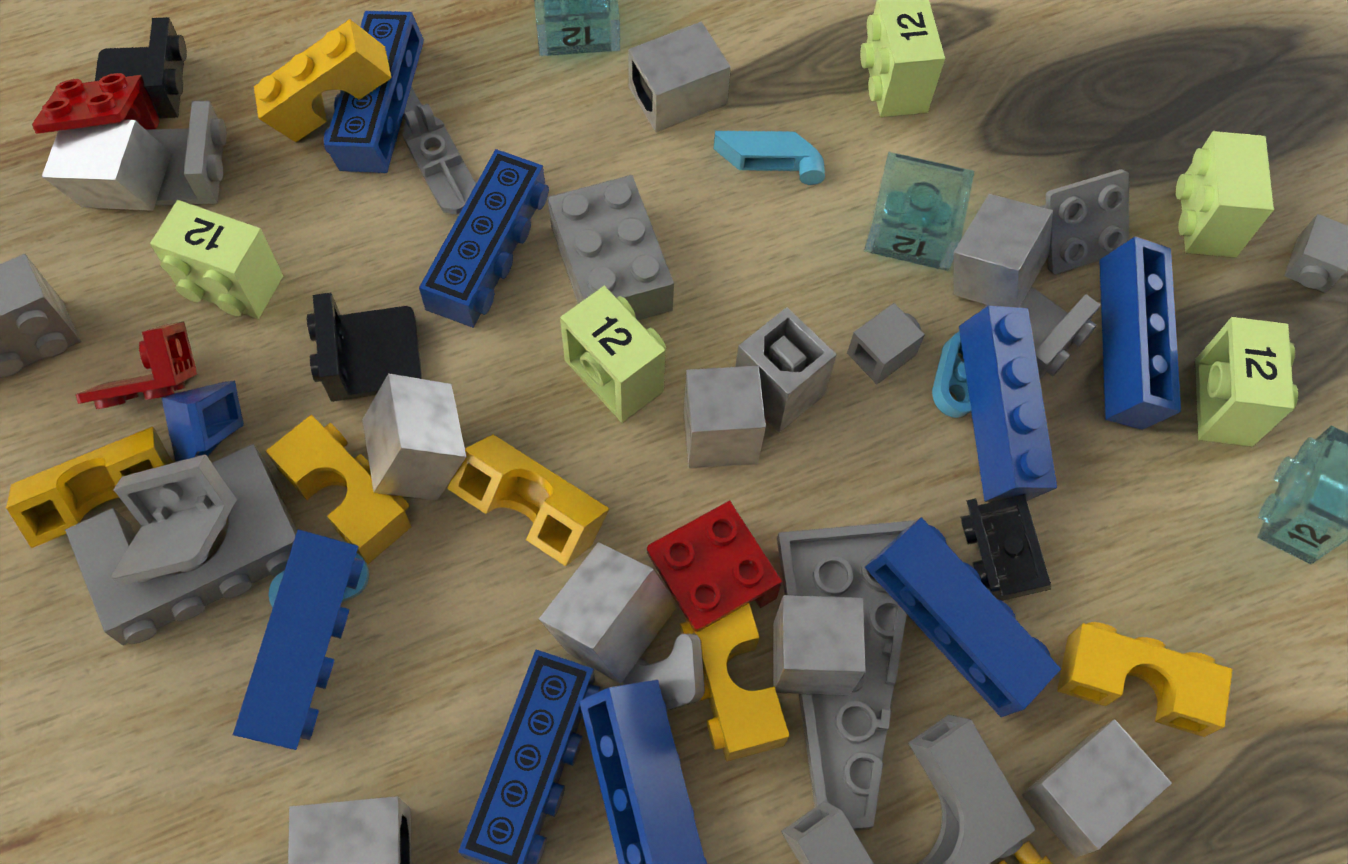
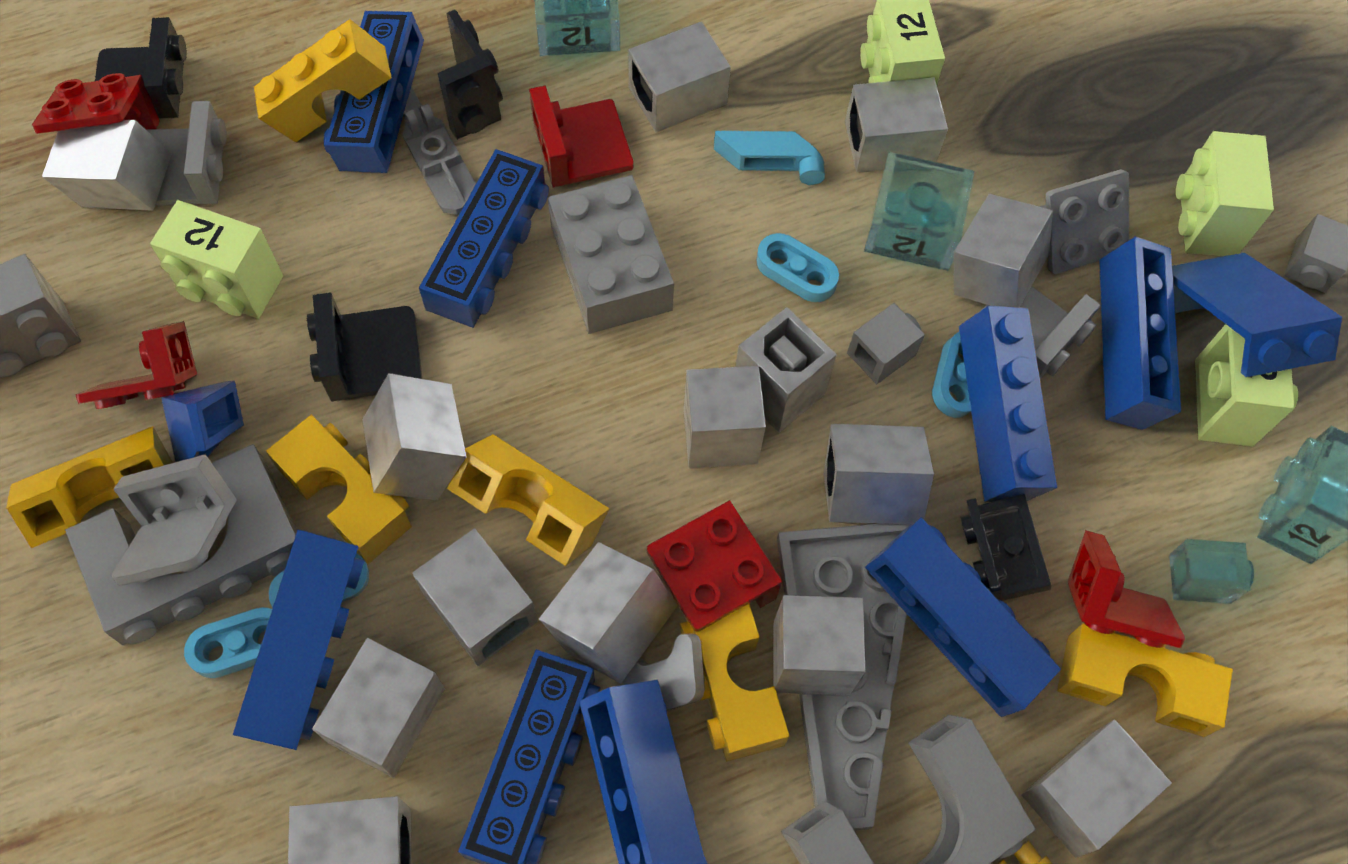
(236, 635): none -> medium azure plate
(379, 707): none -> flat silver piece
(470, 86): none -> black bracket
(476, 596): none -> flat silver piece
(580, 139): none -> red bracket
(614, 352): yellowish green brick -> none
(799, 267): none -> medium azure plate
(877, 474): none -> flat silver piece
(897, 119): none -> flat silver piece
(1108, 607): none -> red bracket
(1210, 571): none -> clear light blue brick
(1276, 318): none -> blue panel

